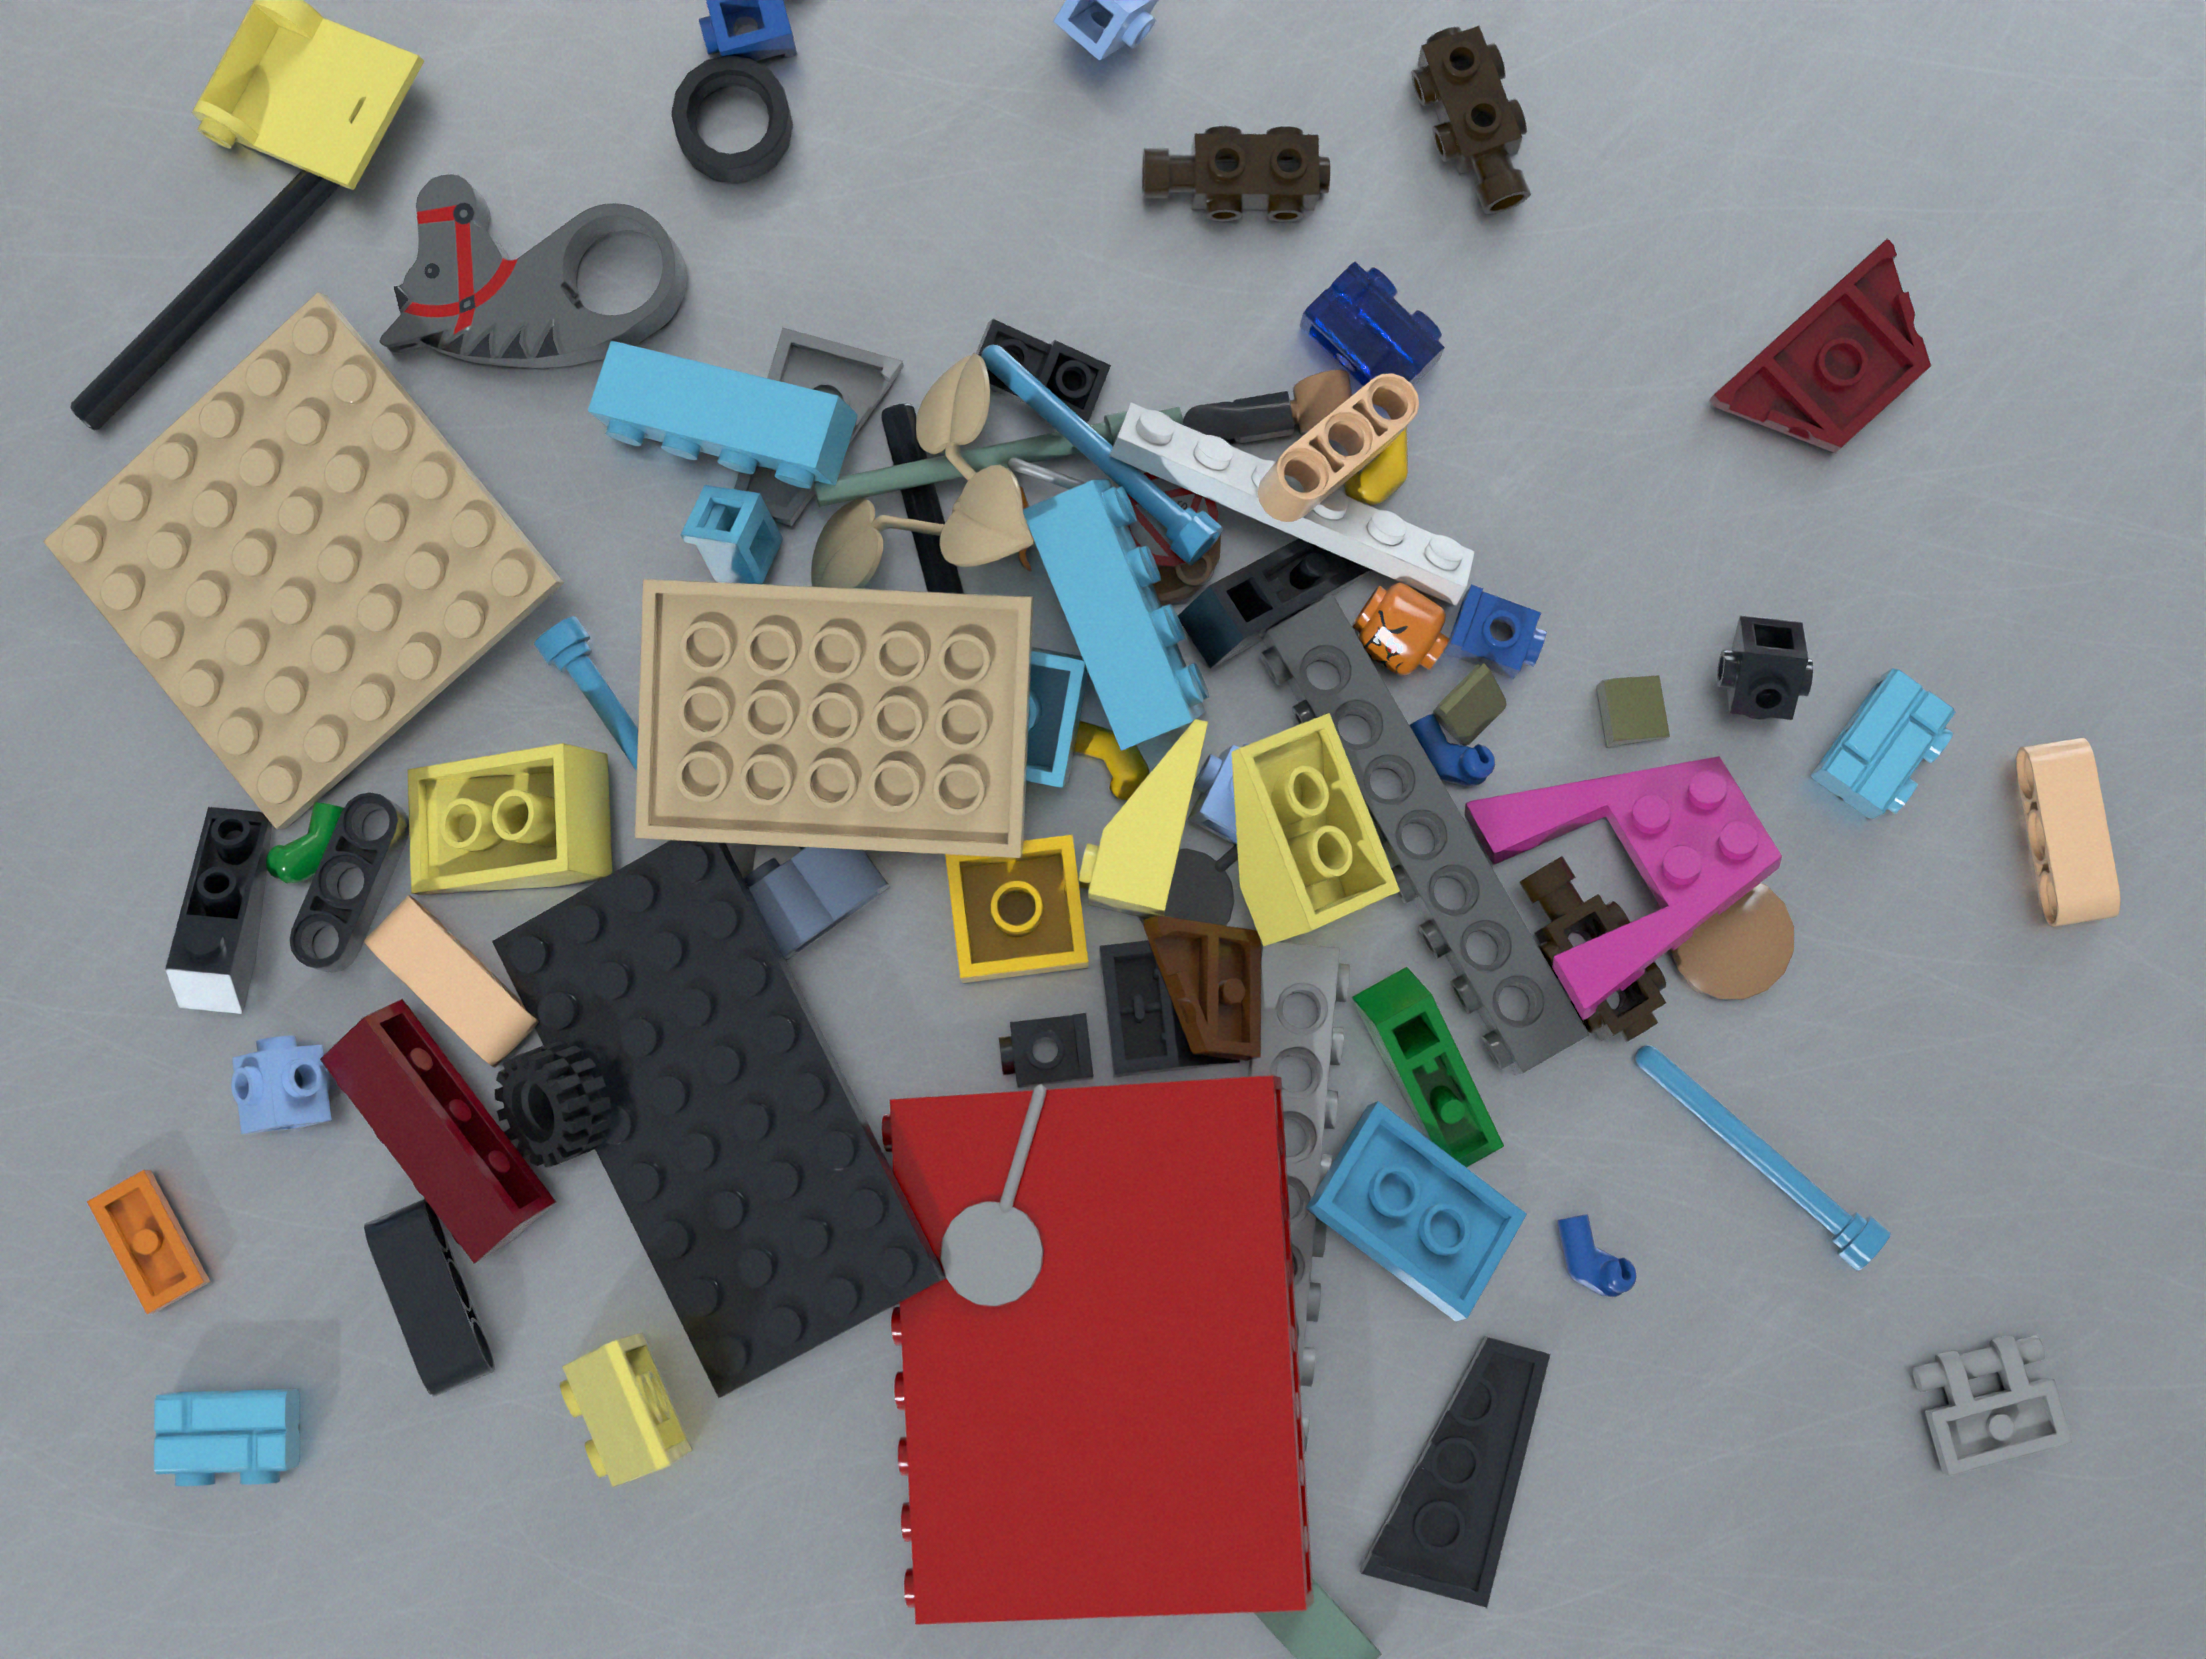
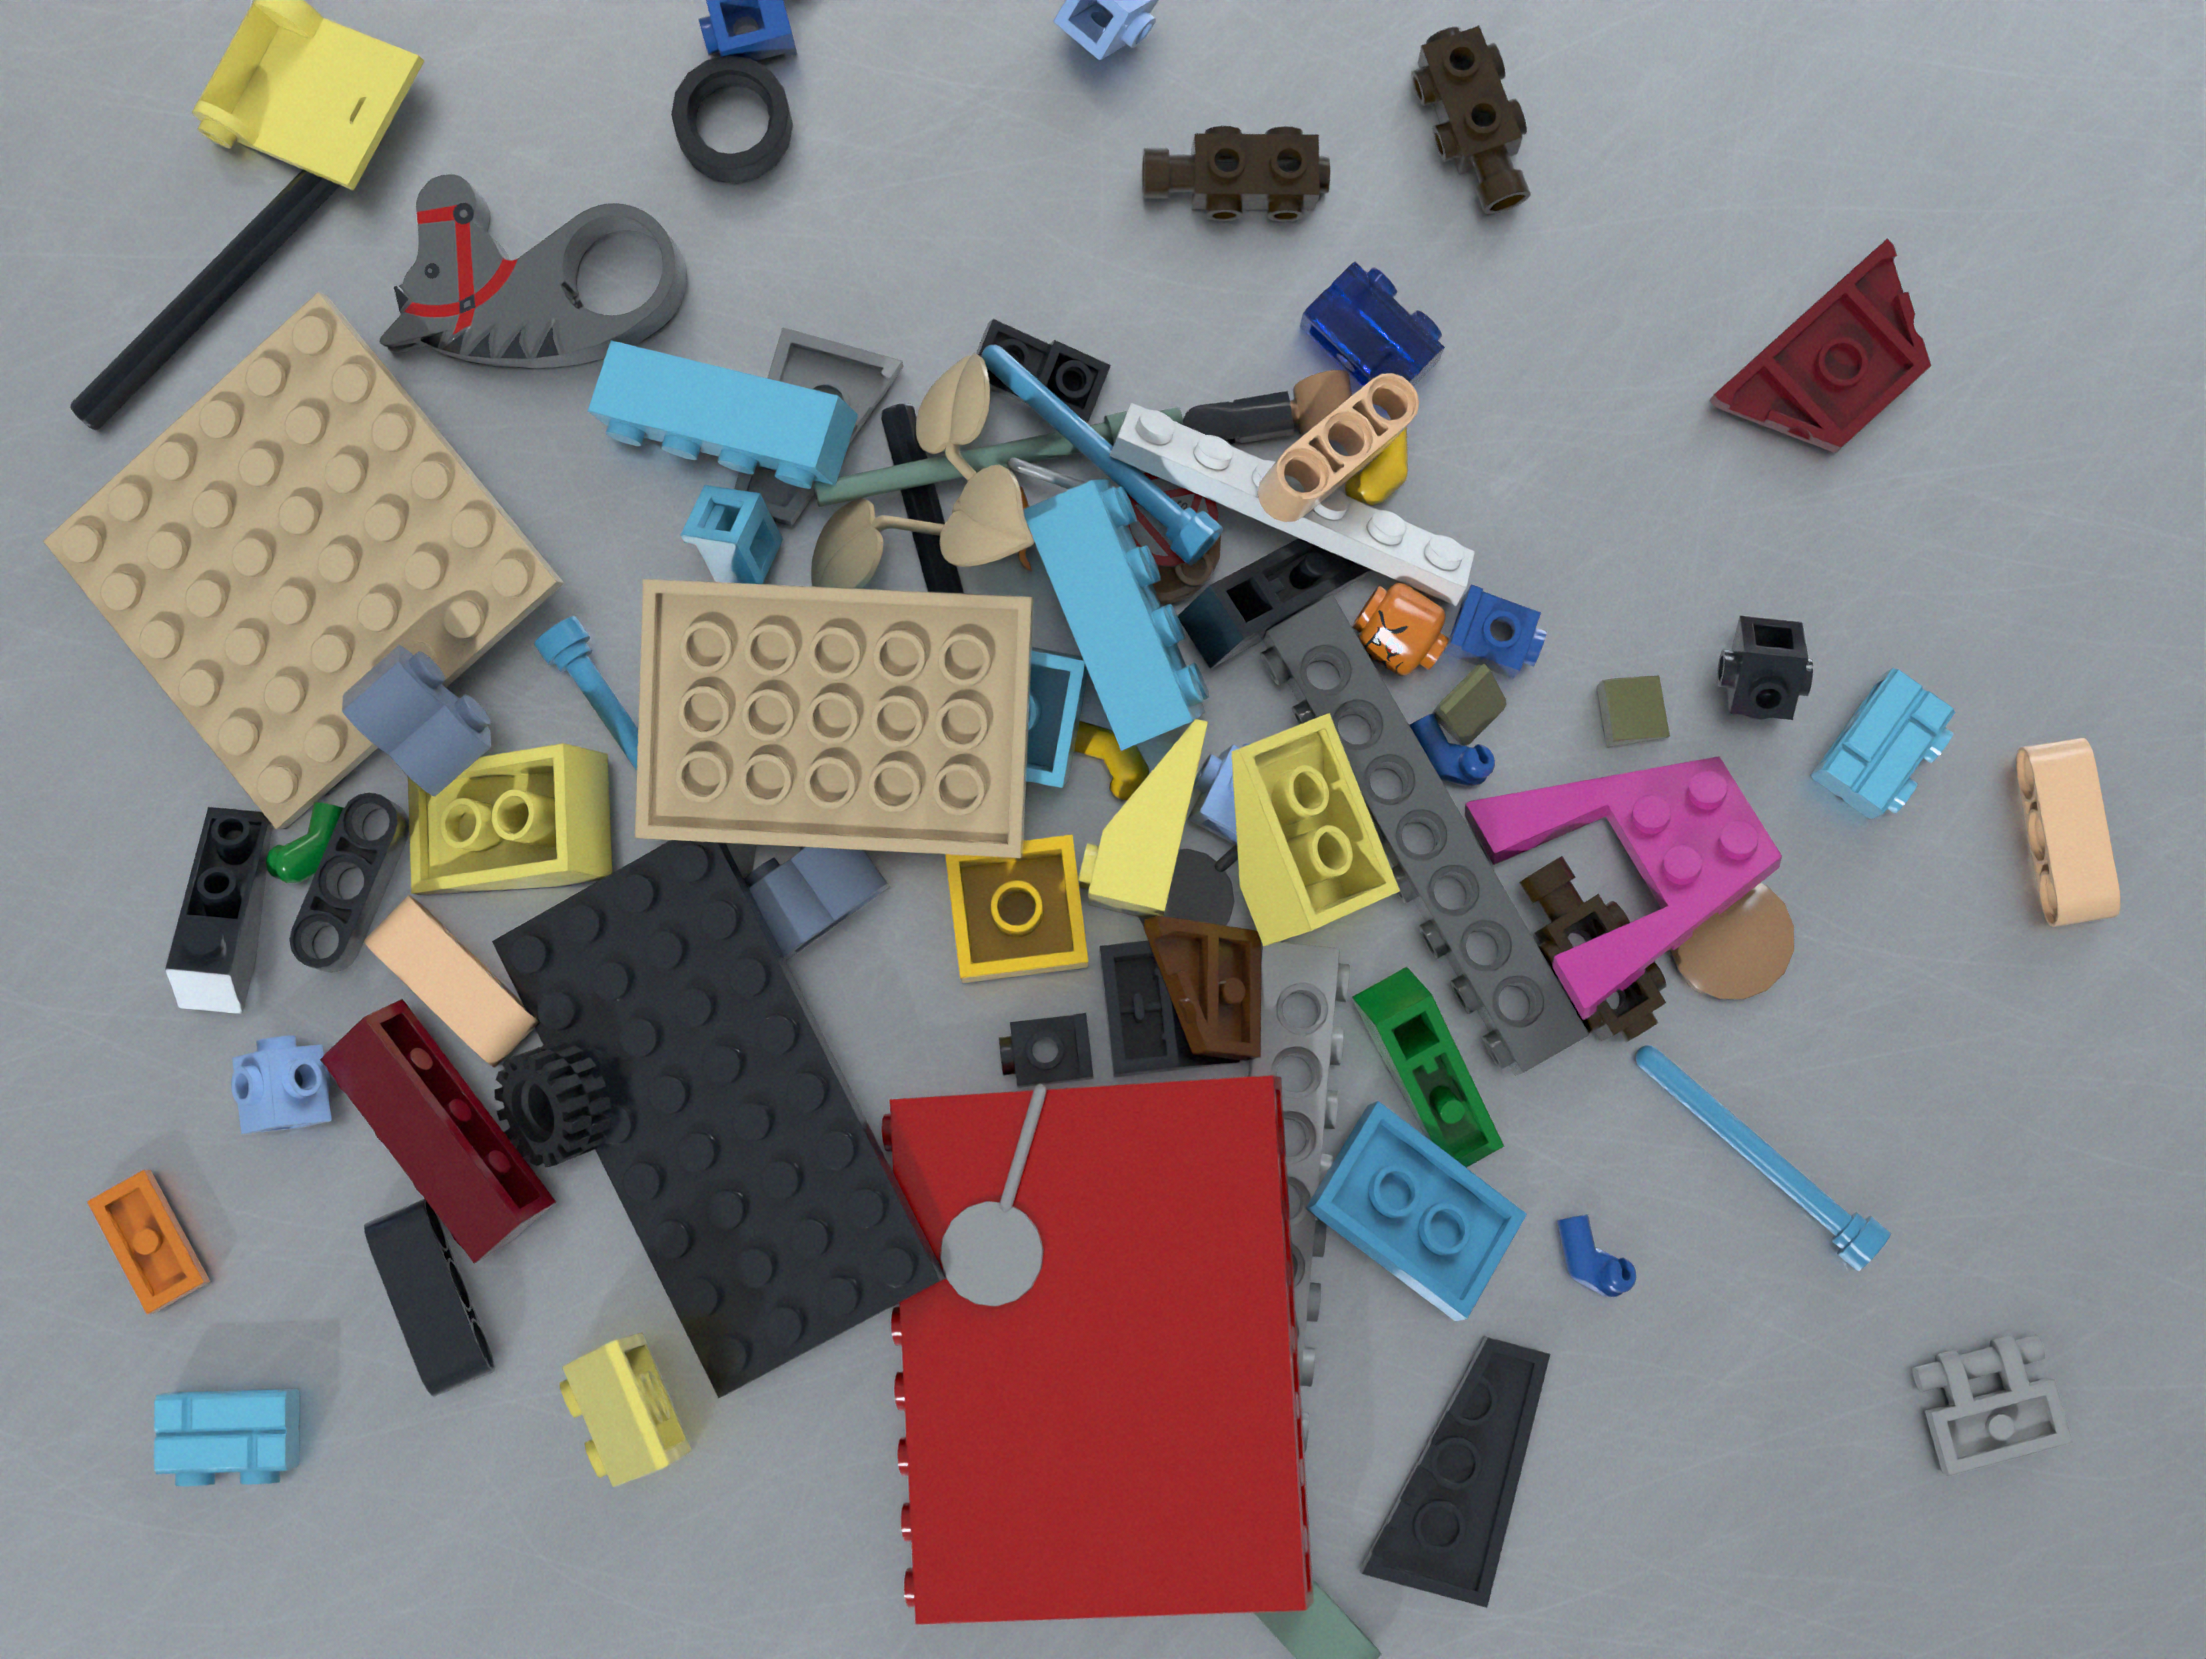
(418, 719): none -> sand blue brick

